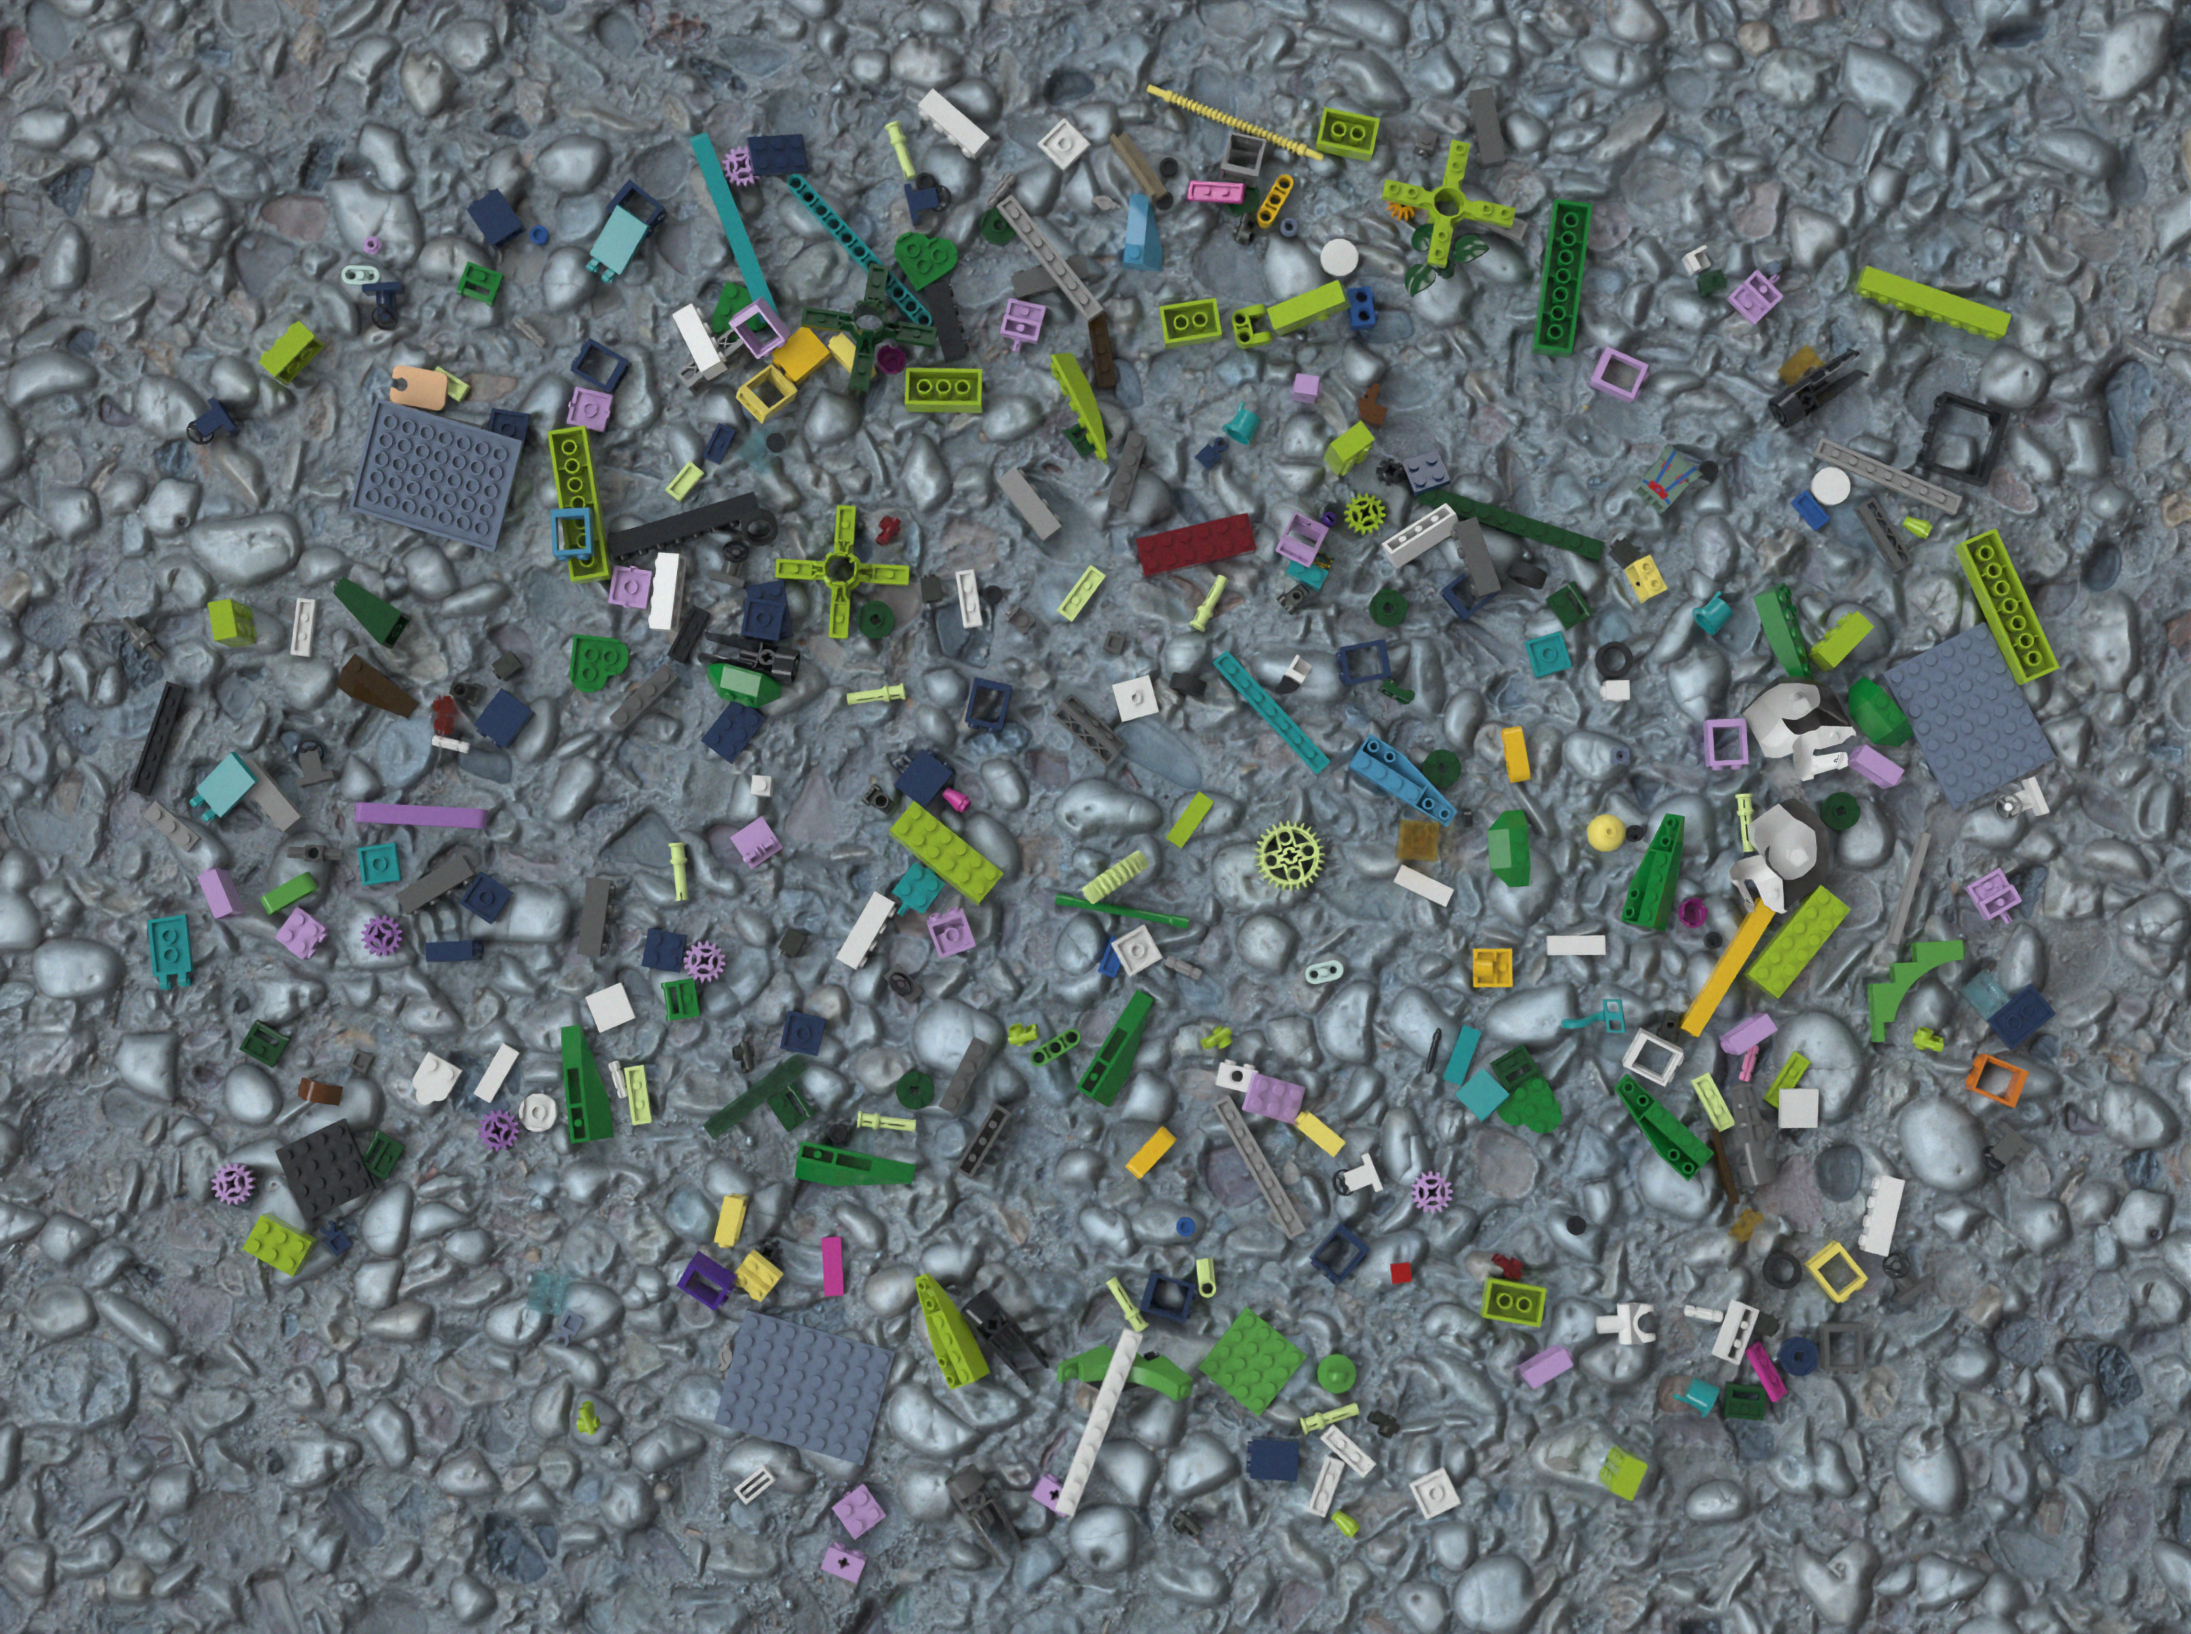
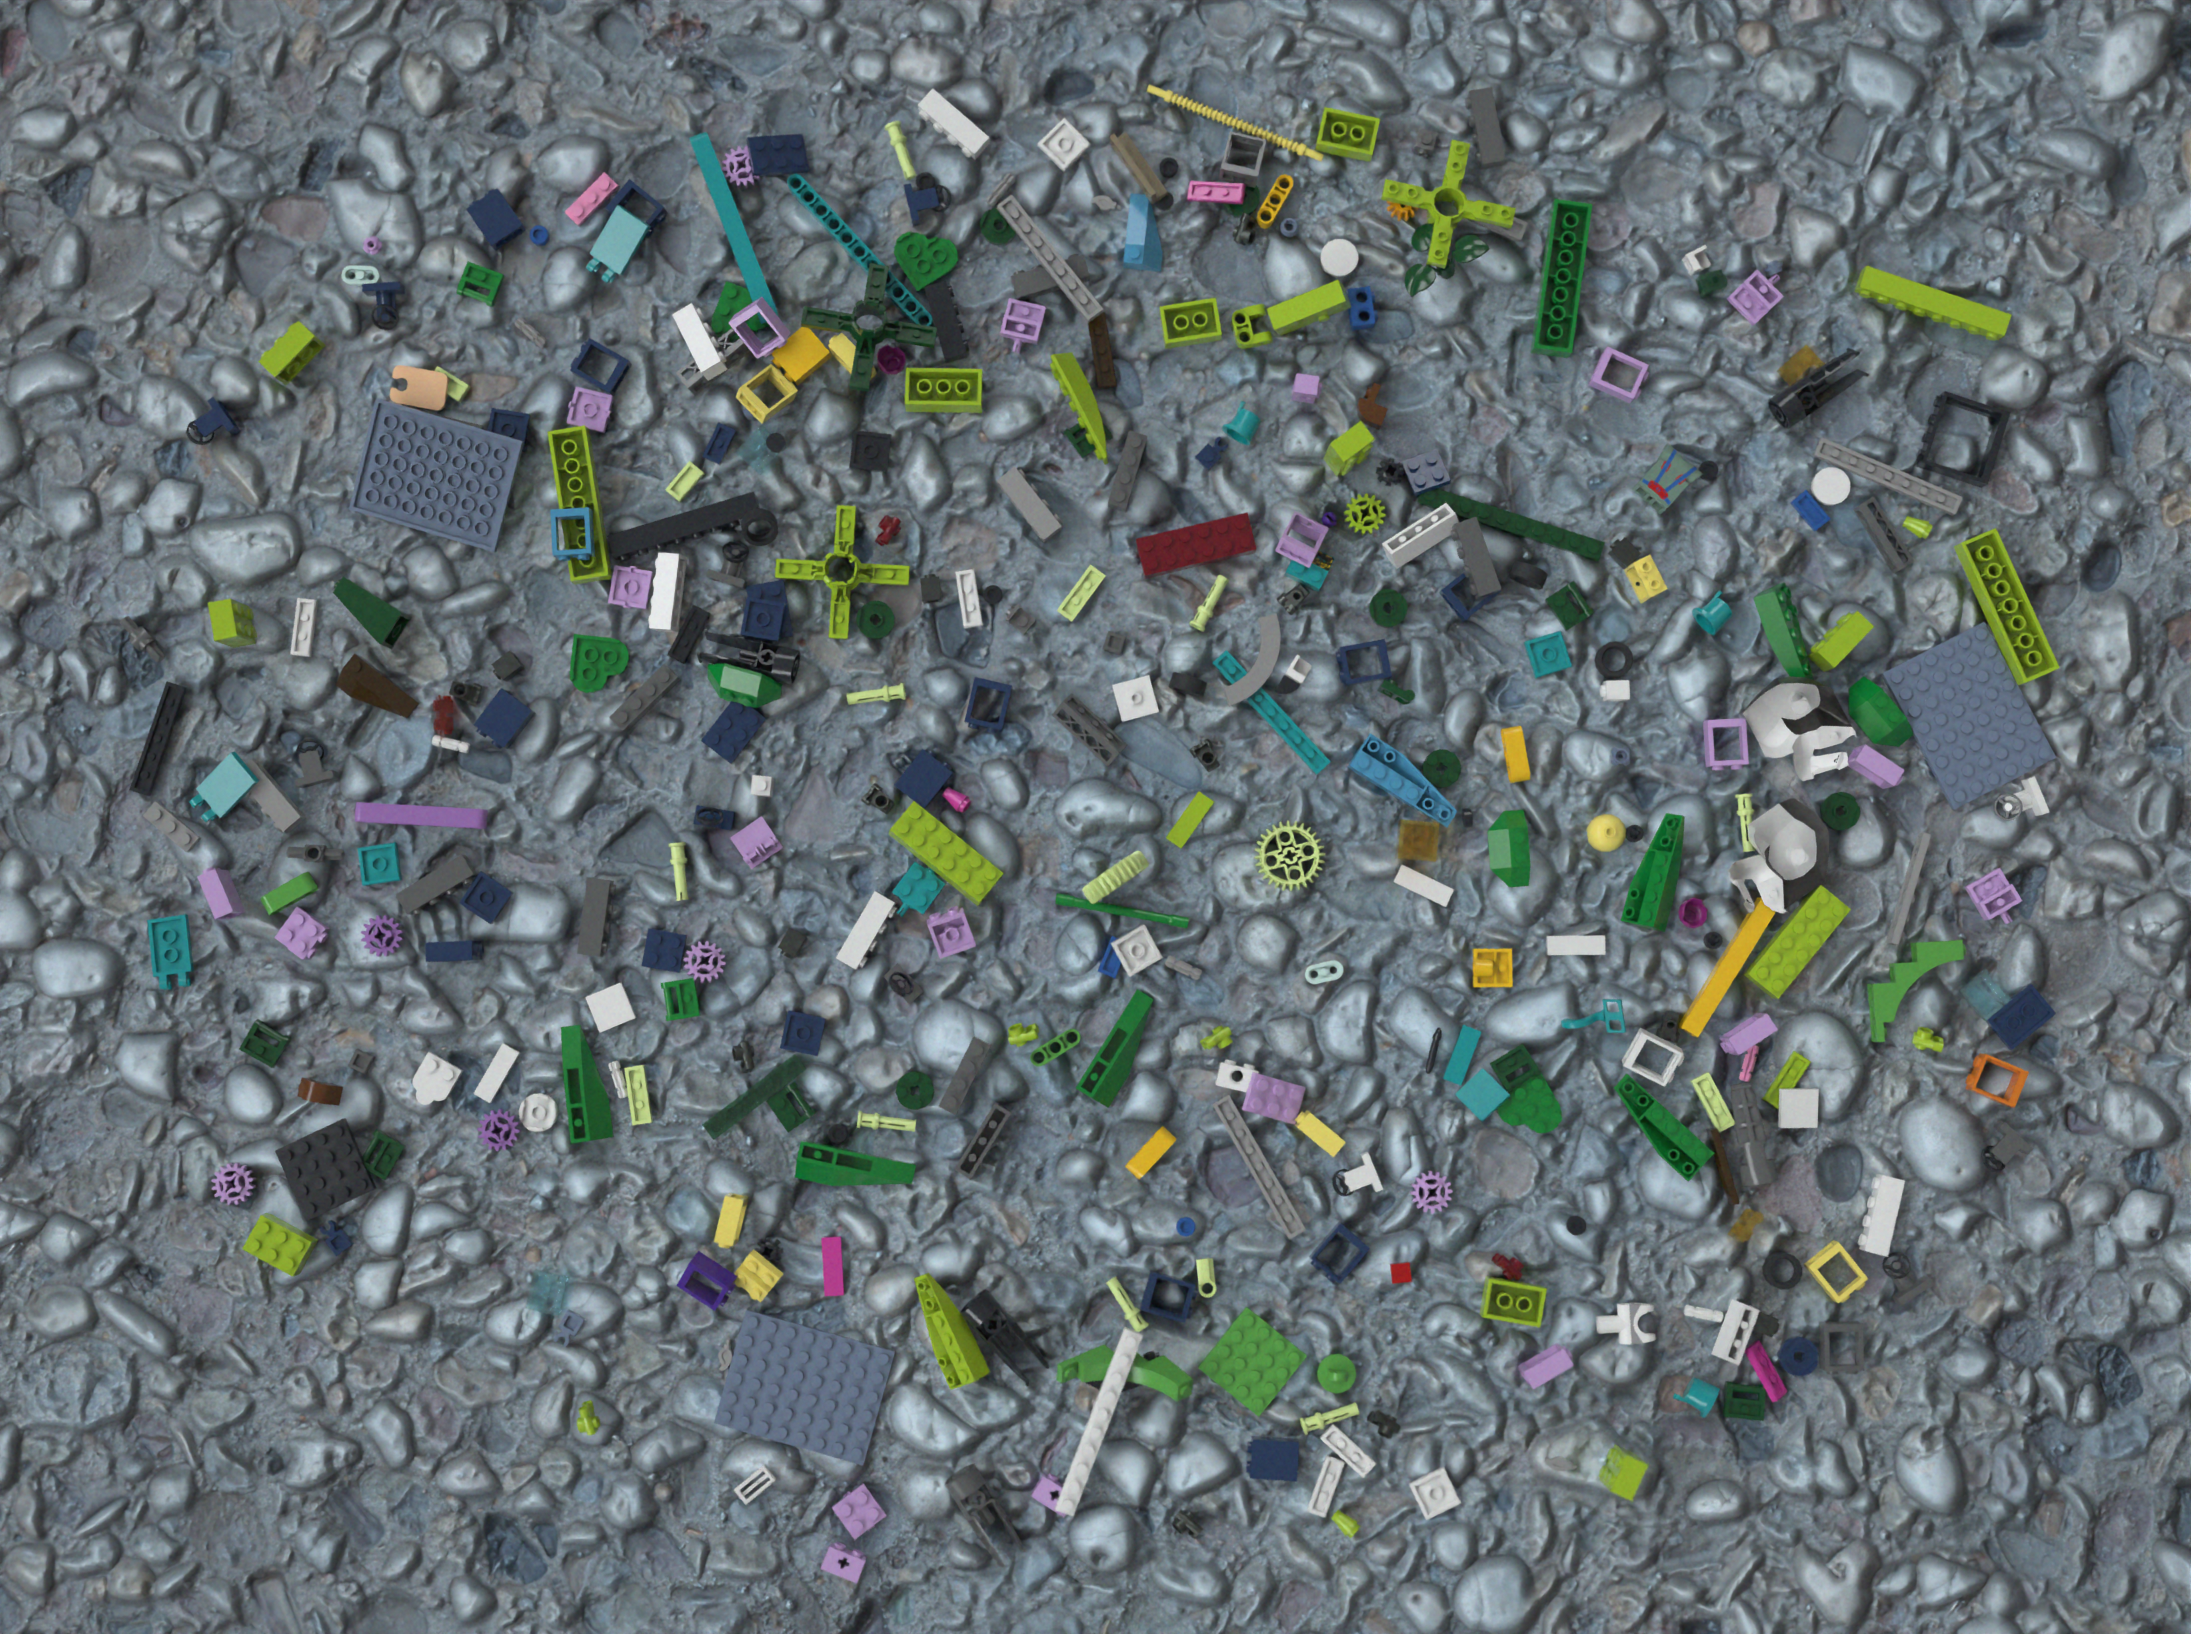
(591, 199): none -> bright pink plate
(714, 817): none -> piece
(870, 451): none -> black plate
(1203, 752): none -> pearl dark grey plate
(1263, 665): none -> light grey tile

